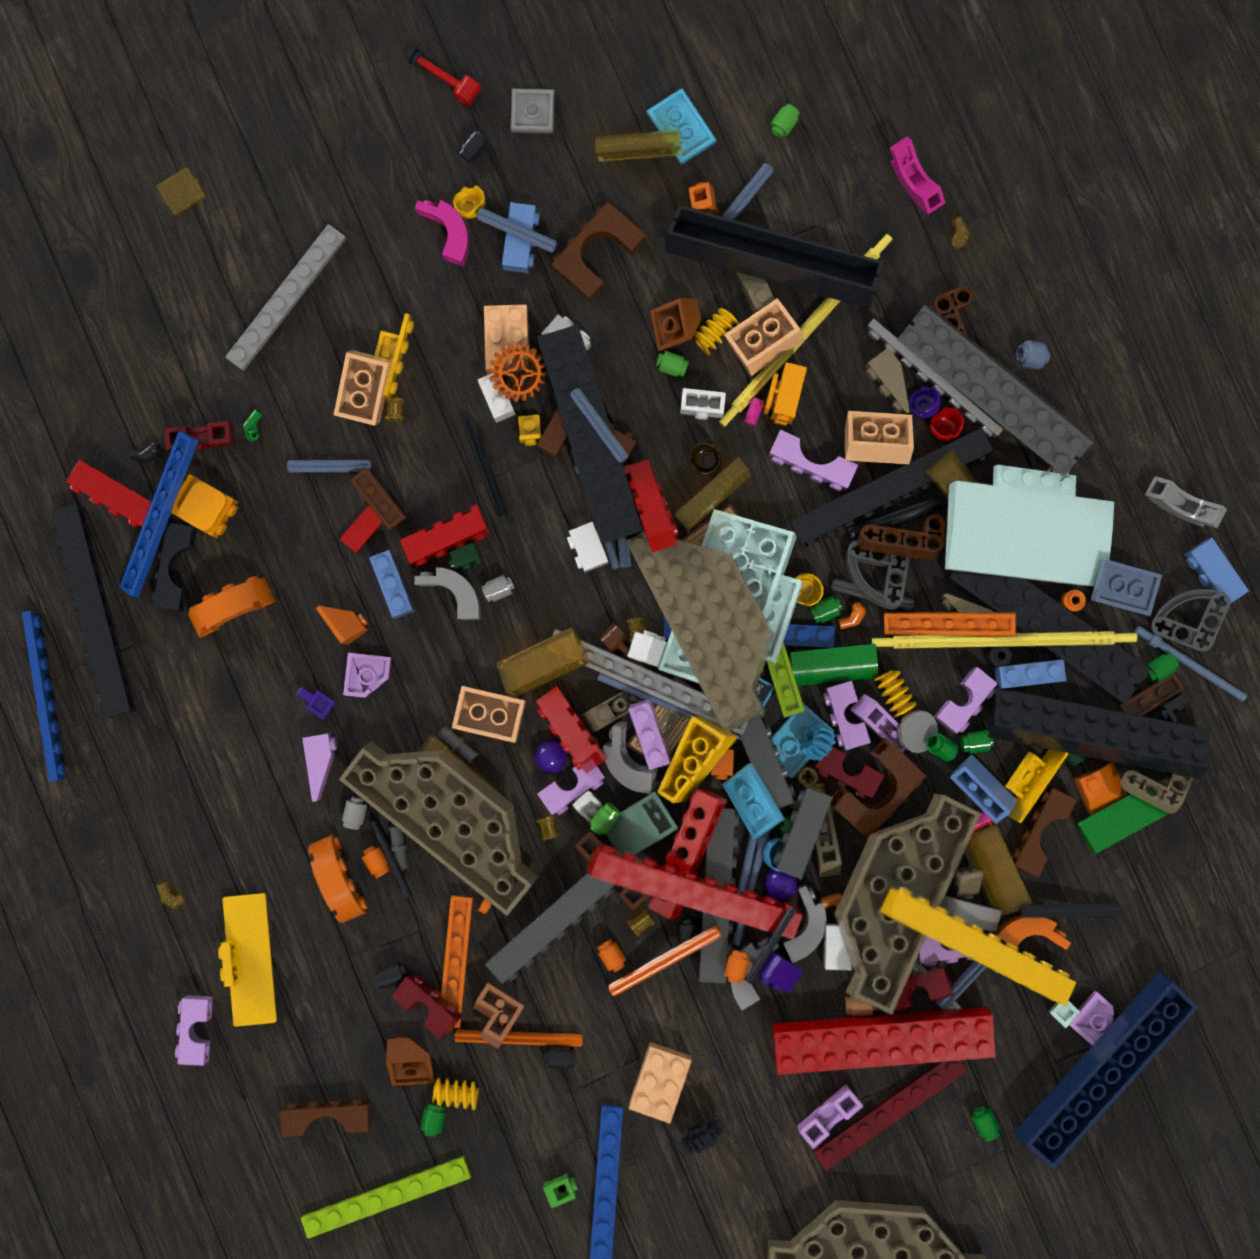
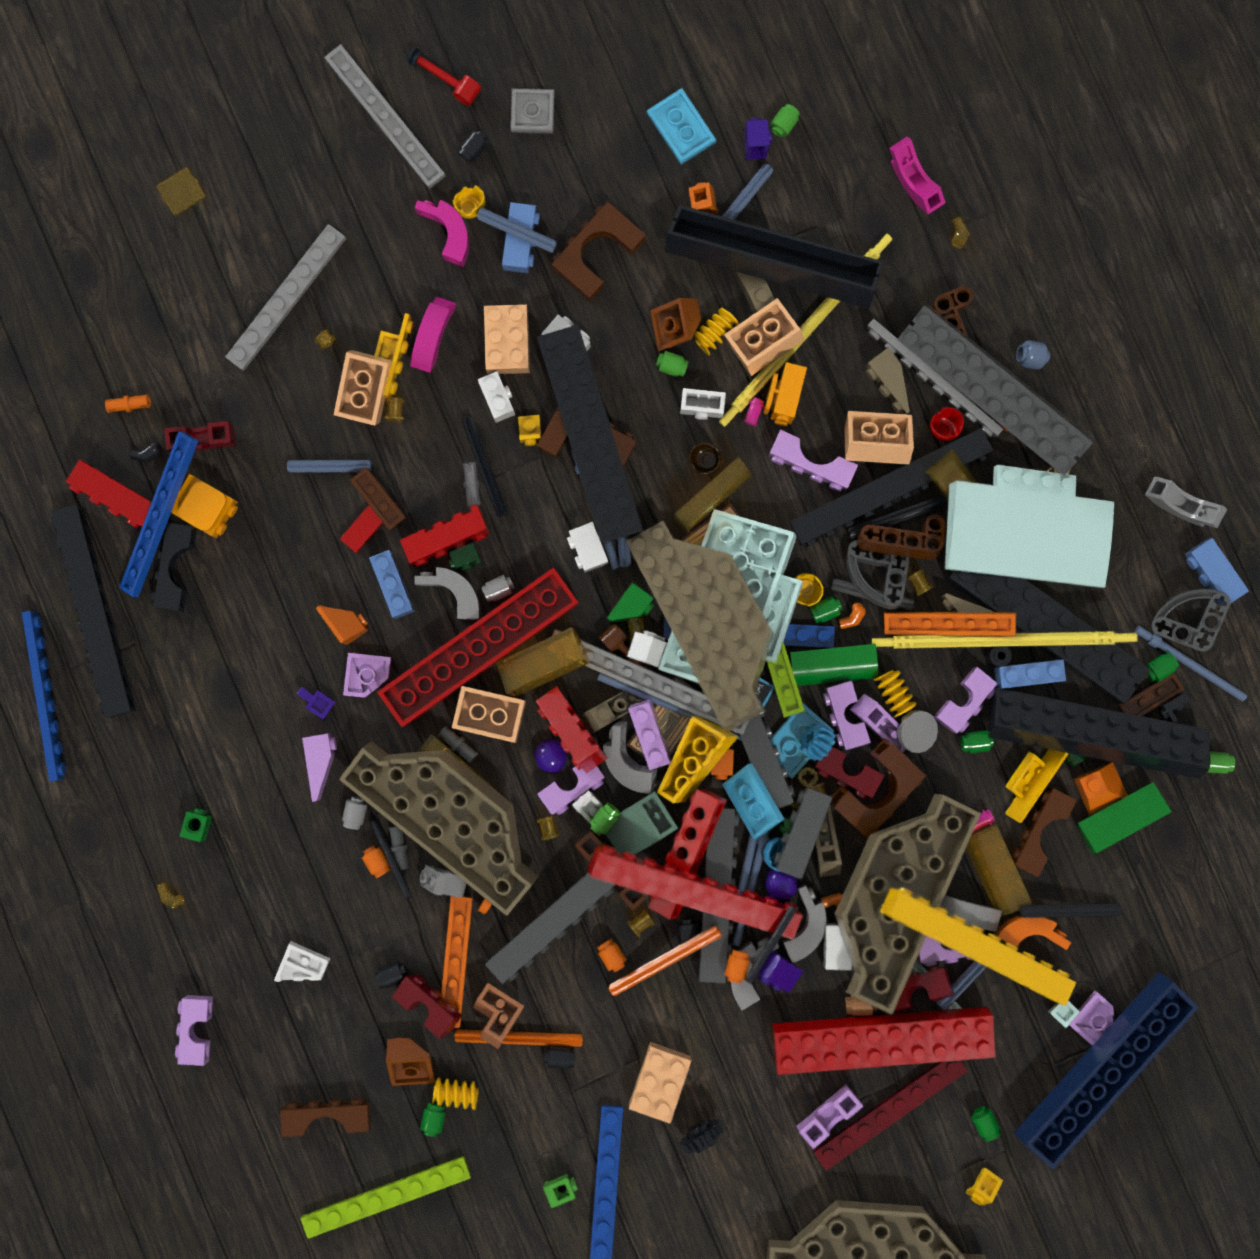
(128, 403): none -> orange pin
(187, 828): none -> green brick
(229, 604): orange brick -> none
(248, 960): yellow bracket -> none
(250, 426): green arm -> none
(301, 964): none -> white wing
(324, 339): none -> clear yellow bush
(333, 881): orange brick -> none
(384, 116): none -> light grey plate
(430, 334): none -> dark pink arch
(442, 882): none -> light grey pin
(471, 484): none -> clear pin
(478, 648): none -> red brick
(517, 363): orange gear -> none
(599, 425): sand blue axle -> none
(631, 605): none -> green slope
(639, 145): clear yellow brick -> none
(651, 506): red wedge -> none
(757, 139): none -> dark purple brick
(920, 582): none -> clear yellow bush
(925, 402): dark purple hair -> none
(942, 747): green brick -> none
(966, 882): dark tan slope -> none
(984, 789): medium blue brick -> none
(985, 1187): none -> yellow bracket
(1066, 600): orange brick -> none
(1126, 587): sand blue plate -> none
(1163, 793): dark tan beam -> none
(1221, 762): none -> bright green brick

